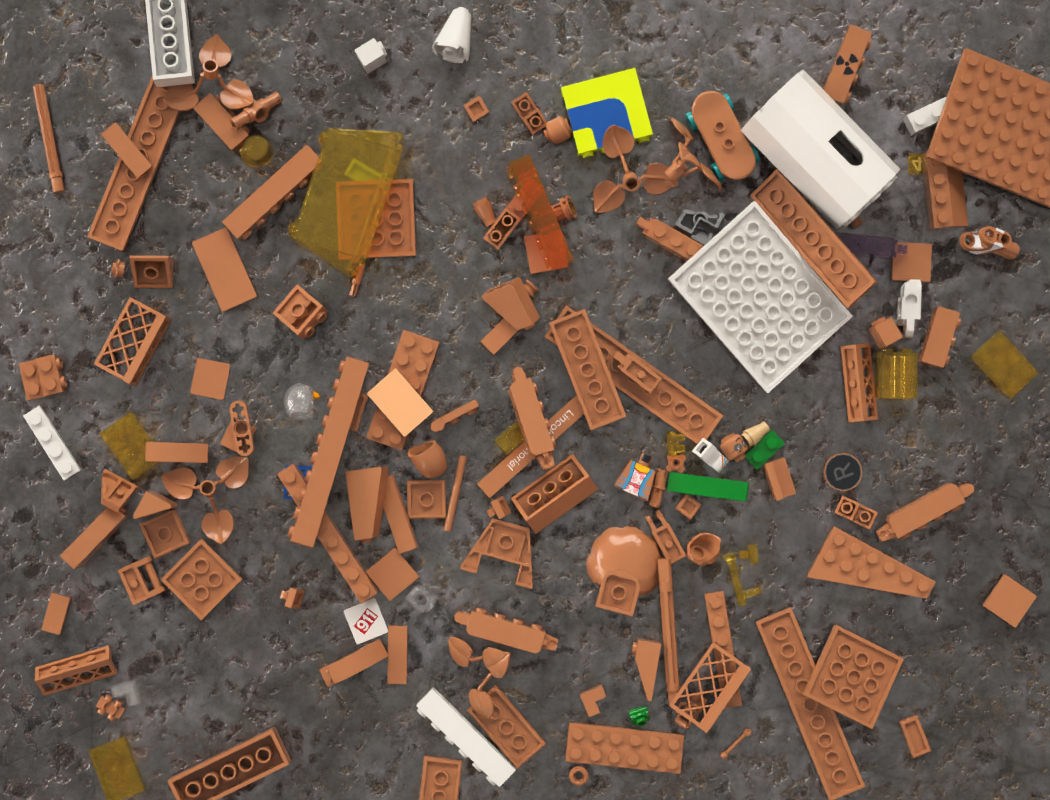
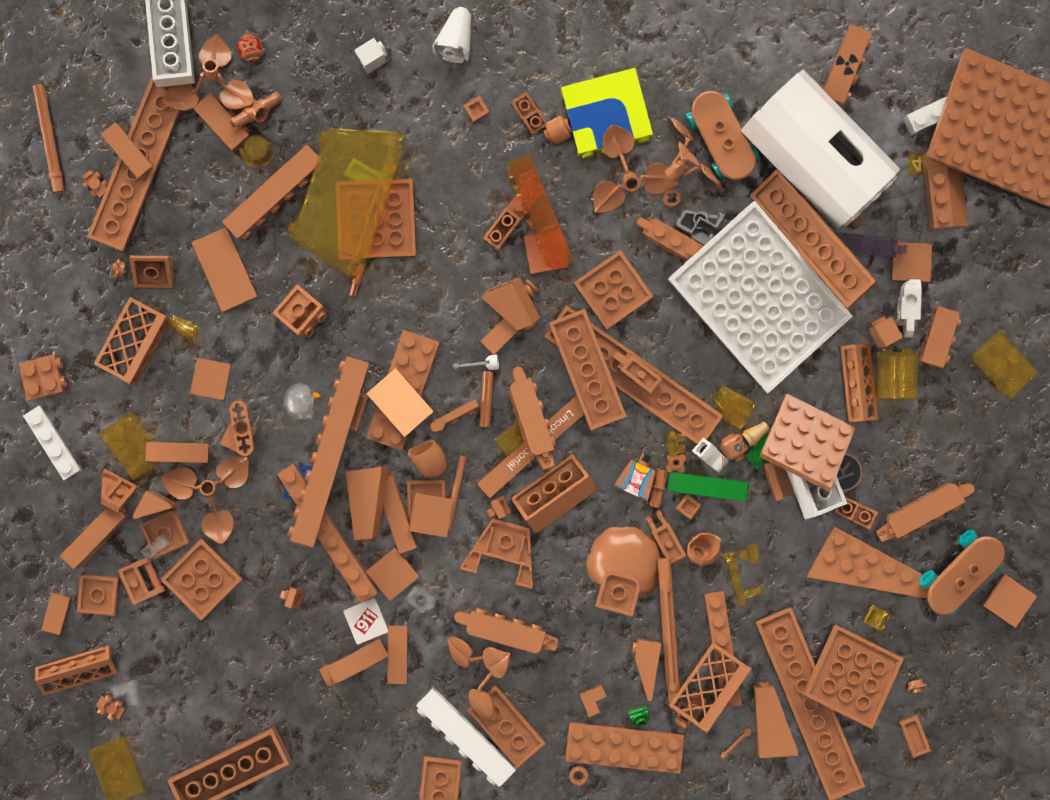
(92, 181): none -> nougat piece
(98, 595): none -> nougat tile
(155, 547): none -> clear piece
(184, 327): none -> clear yellow cone
(250, 48): none -> nougat head
(430, 515): none -> nougat tile
(484, 211): nougat cone -> none
(486, 399): none -> nougat axle
(491, 363): none -> hinge
(565, 209): nougat piece -> none
(613, 289): none -> nougat plate
(665, 198): none -> nougat bush
(733, 406): none -> clear yellow slope
(771, 727): none -> nougat slope
(807, 442): none -> plate
(814, 499): none -> white slope
(876, 617): none -> clear yellow tile
(916, 686): none -> nougat plate
(965, 574): none -> nougat piece
(993, 241): nougat connector -> none

